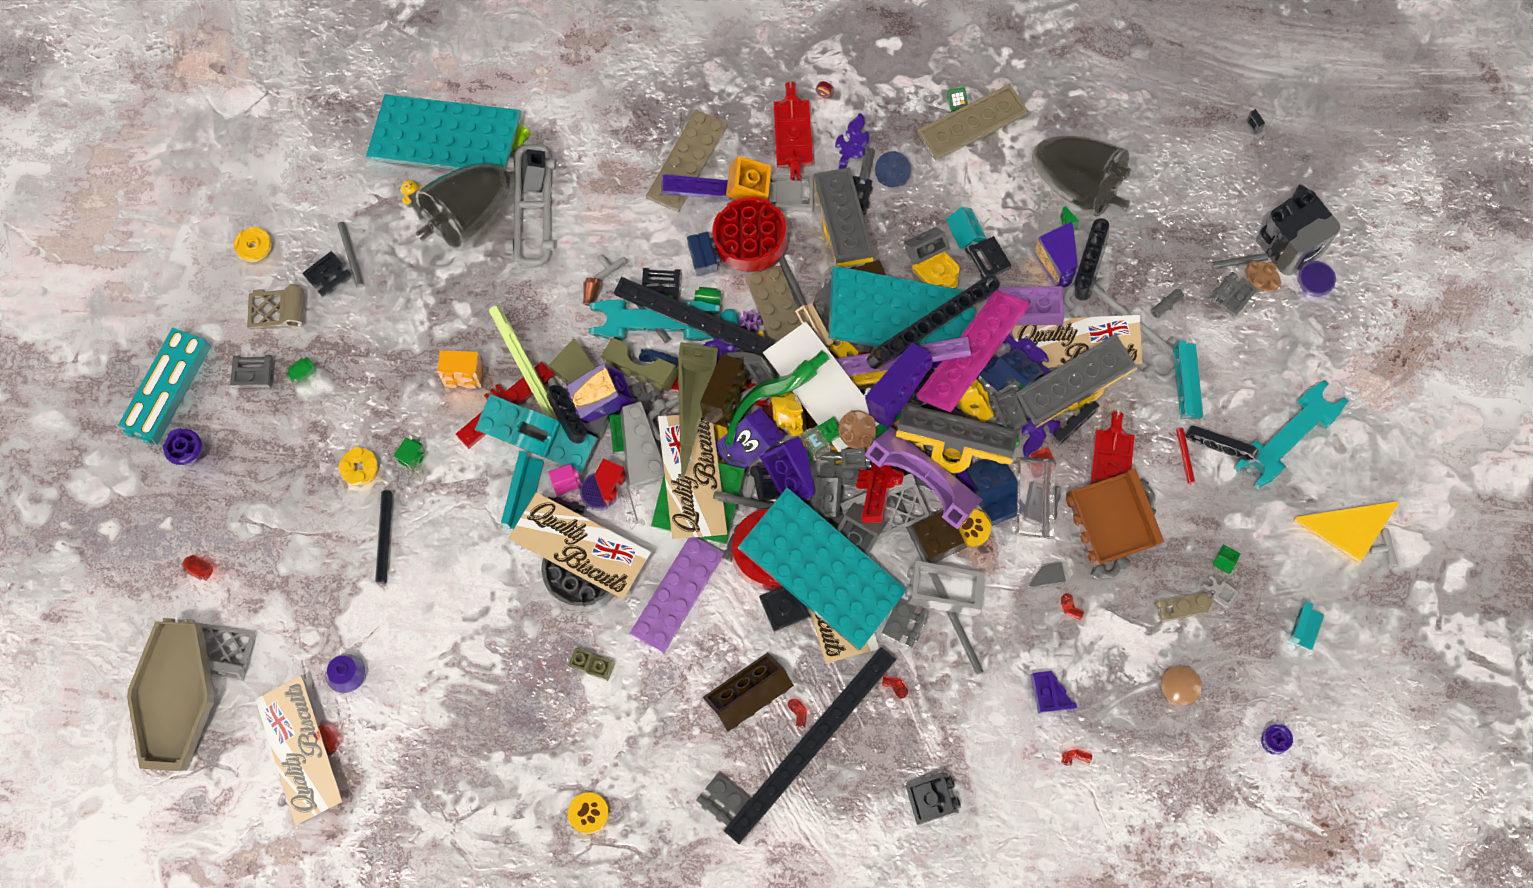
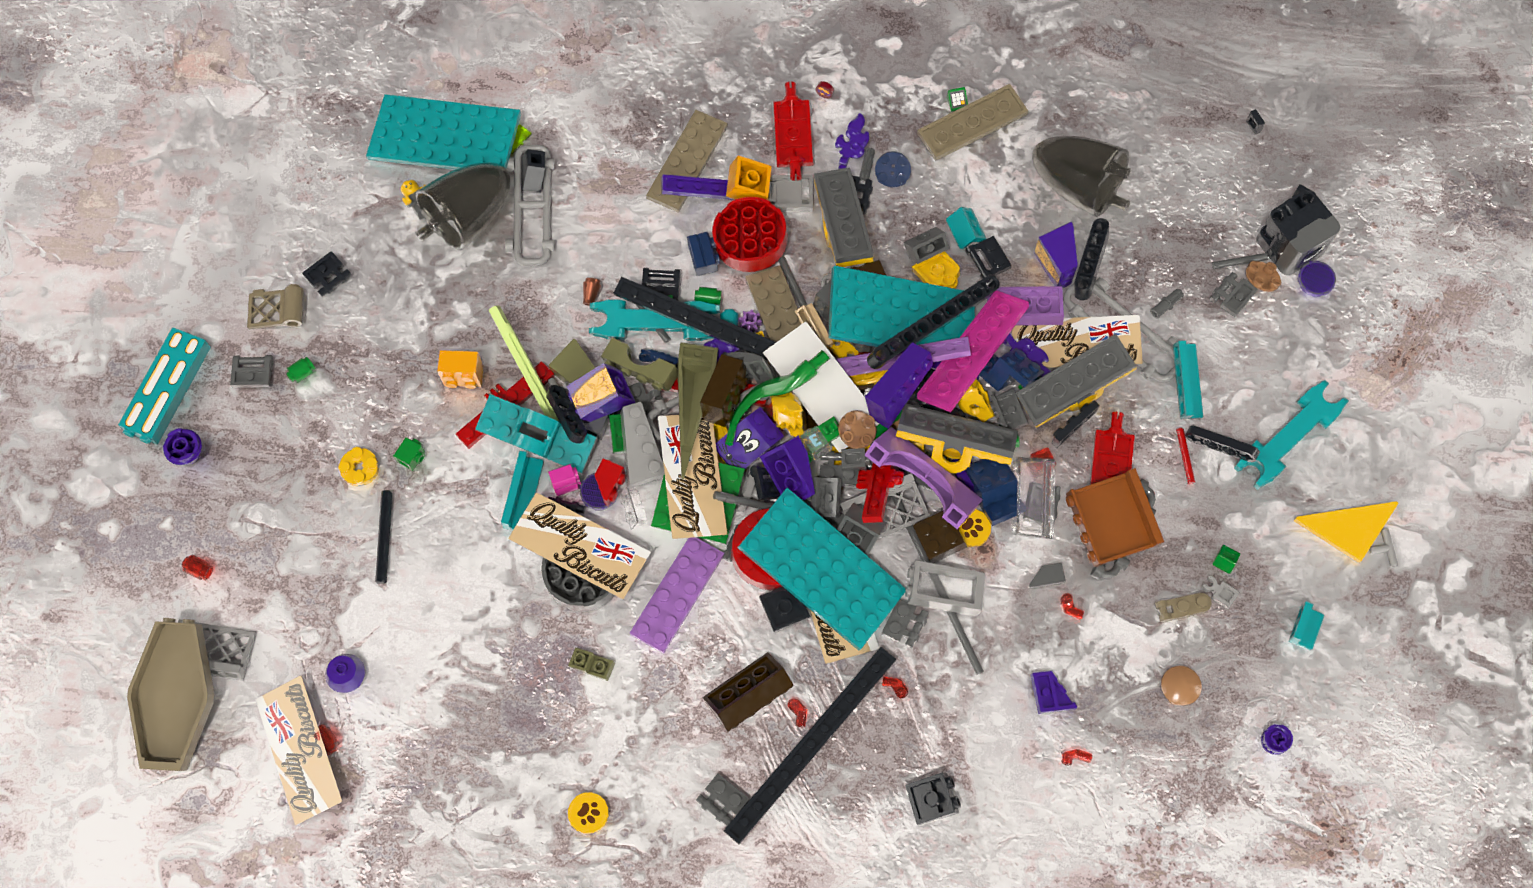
(249, 237): yellow plate -> none
(350, 254): dark grey bar -> none
(609, 268): light grey piece -> none
(1037, 435): dark purple piece -> none
(1067, 216): green slope -> none

